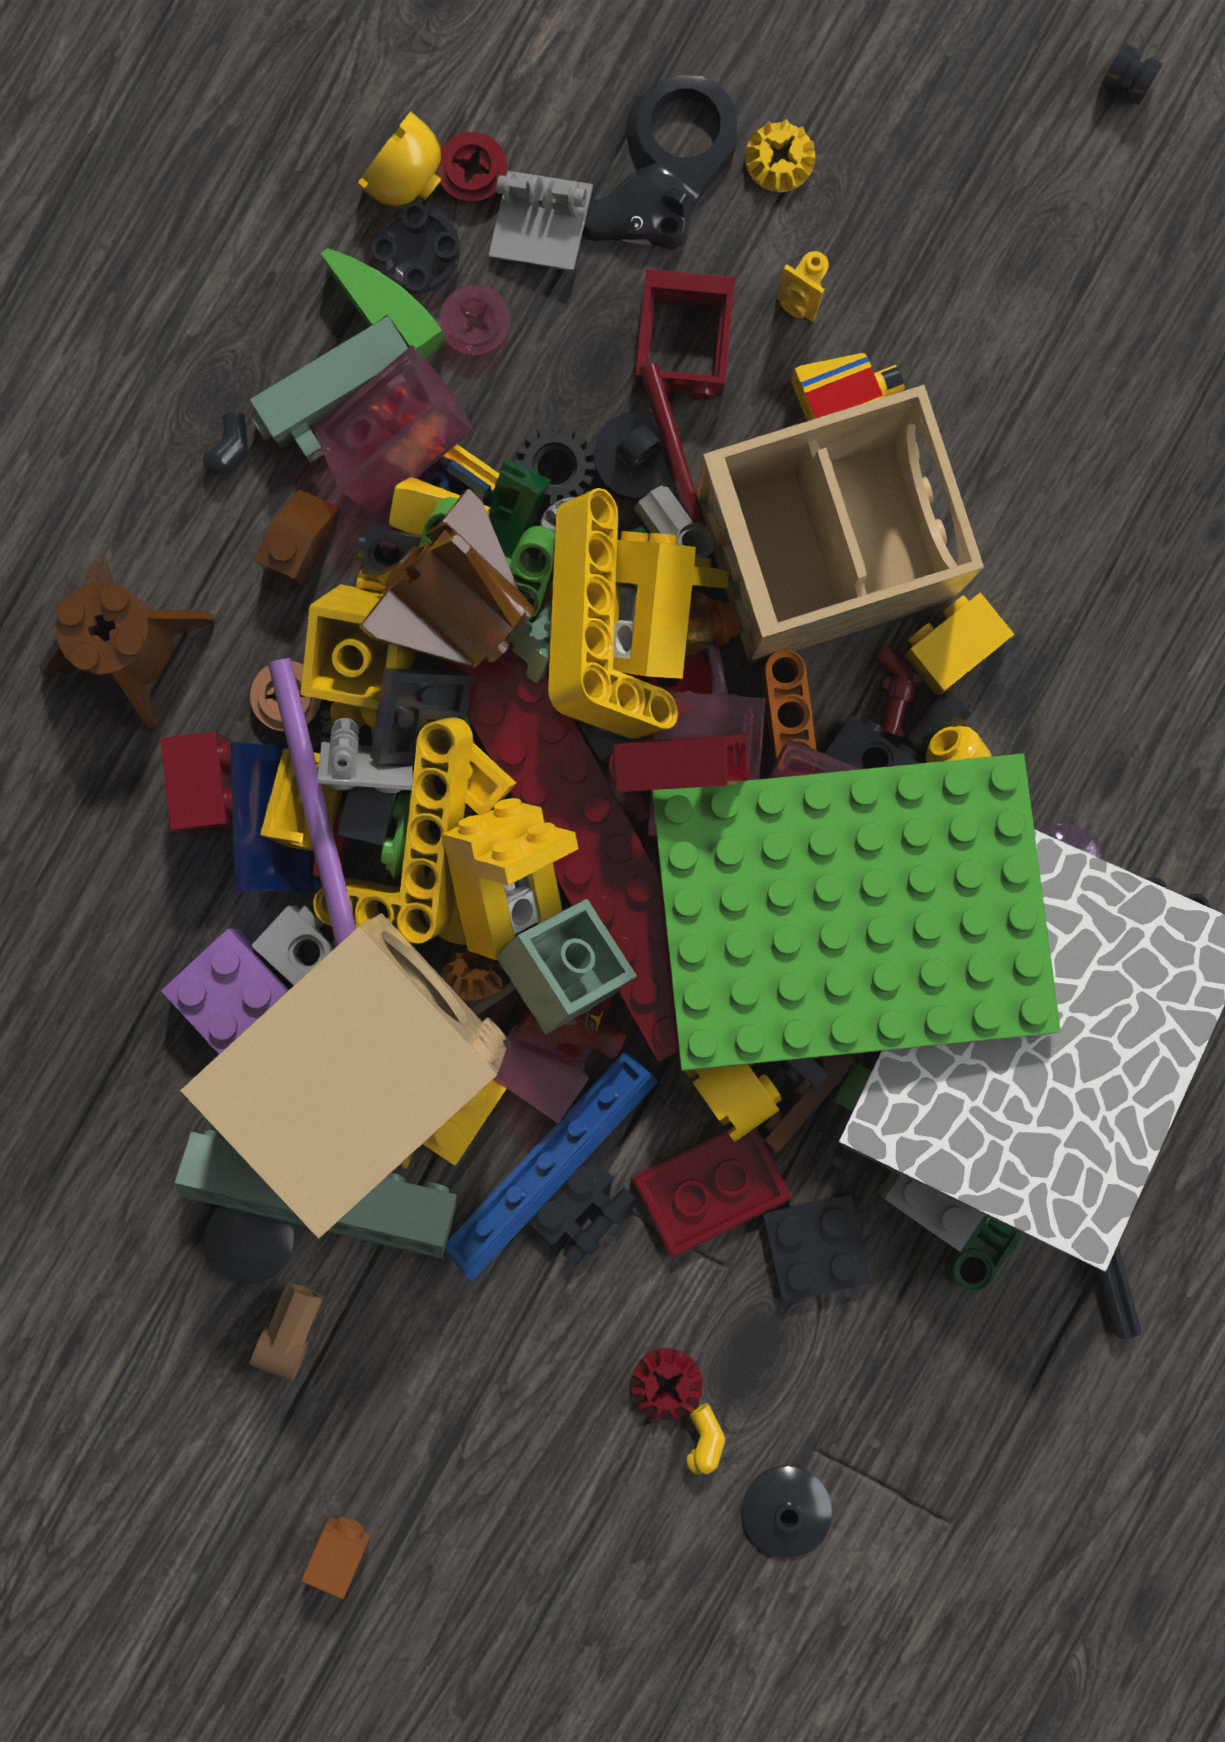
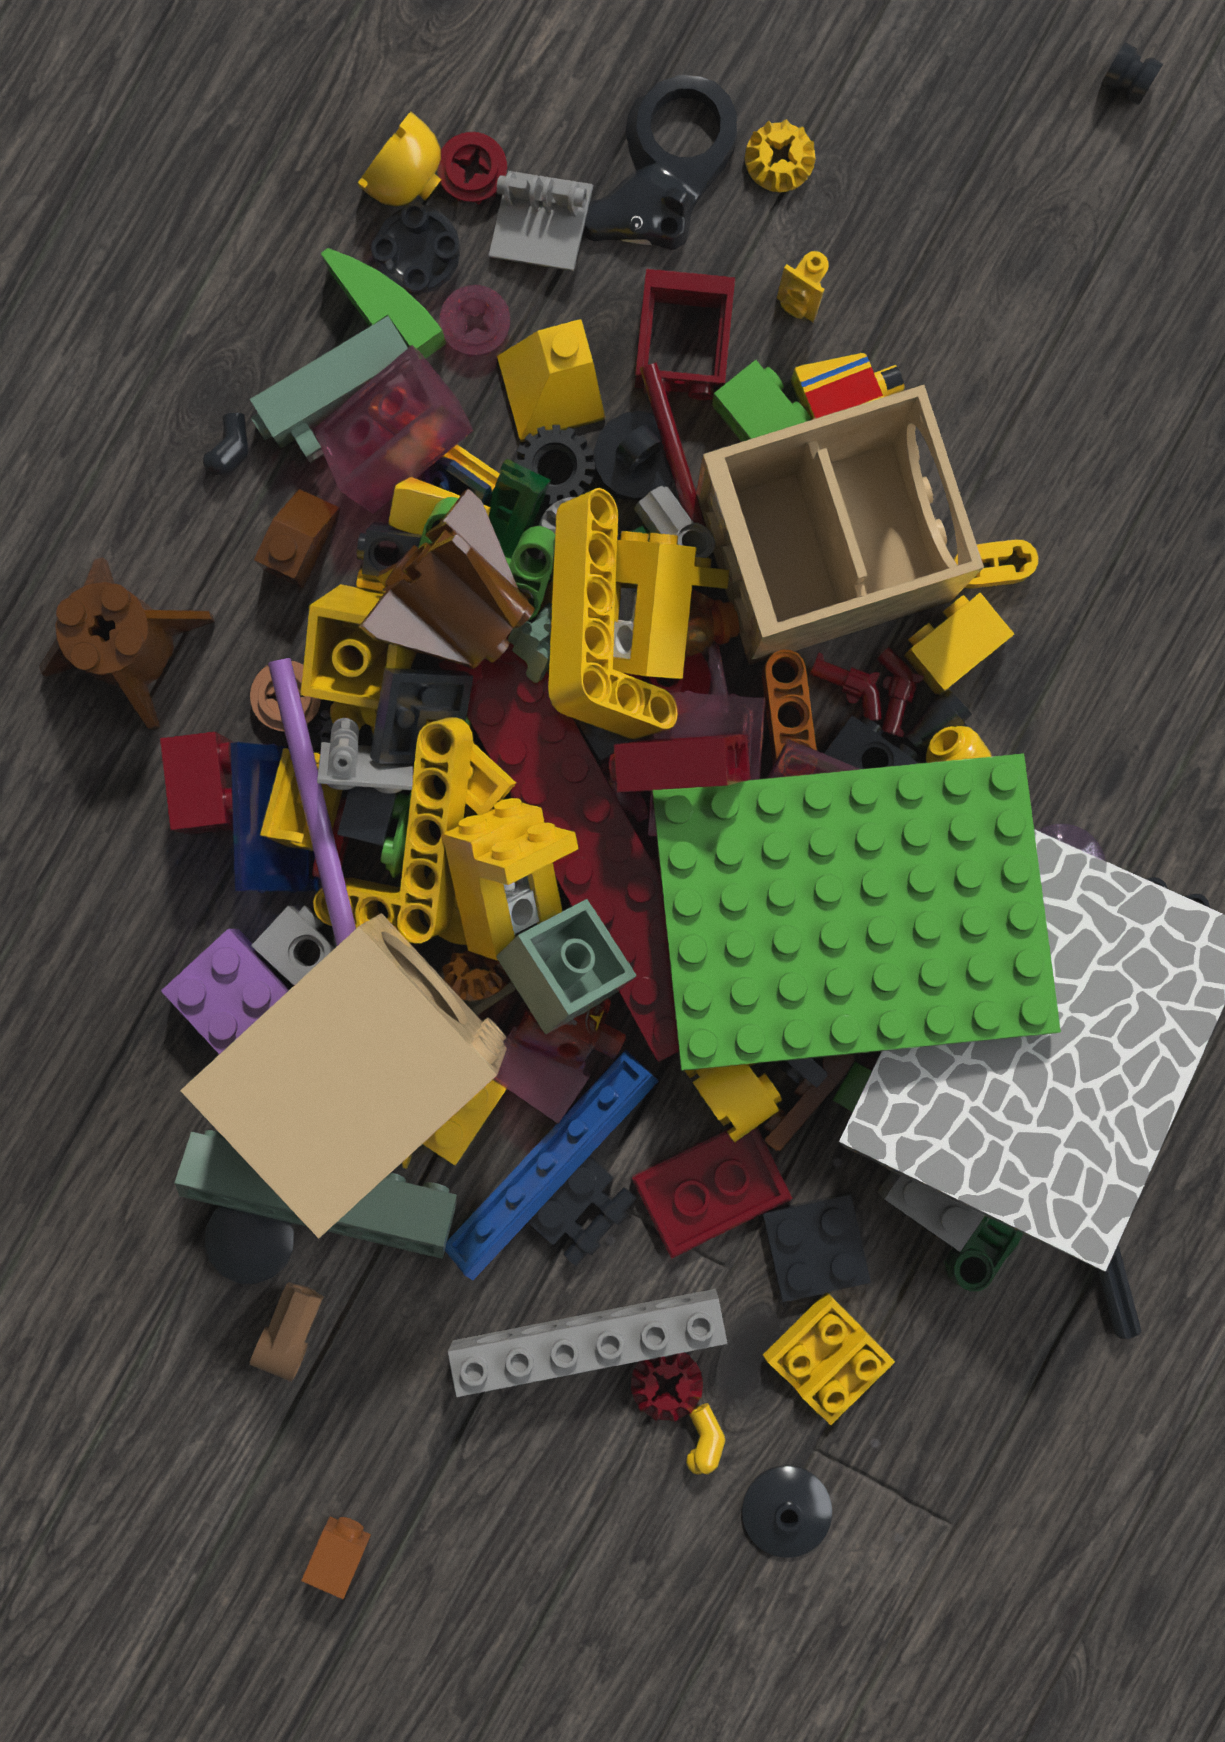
(552, 380): none -> yellow slope
(586, 1342): none -> light grey brick
(756, 405): none -> bright green brick
(828, 1358): none -> yellow slope
(853, 683): none -> dark red piece
(1006, 574): none -> yellow beam

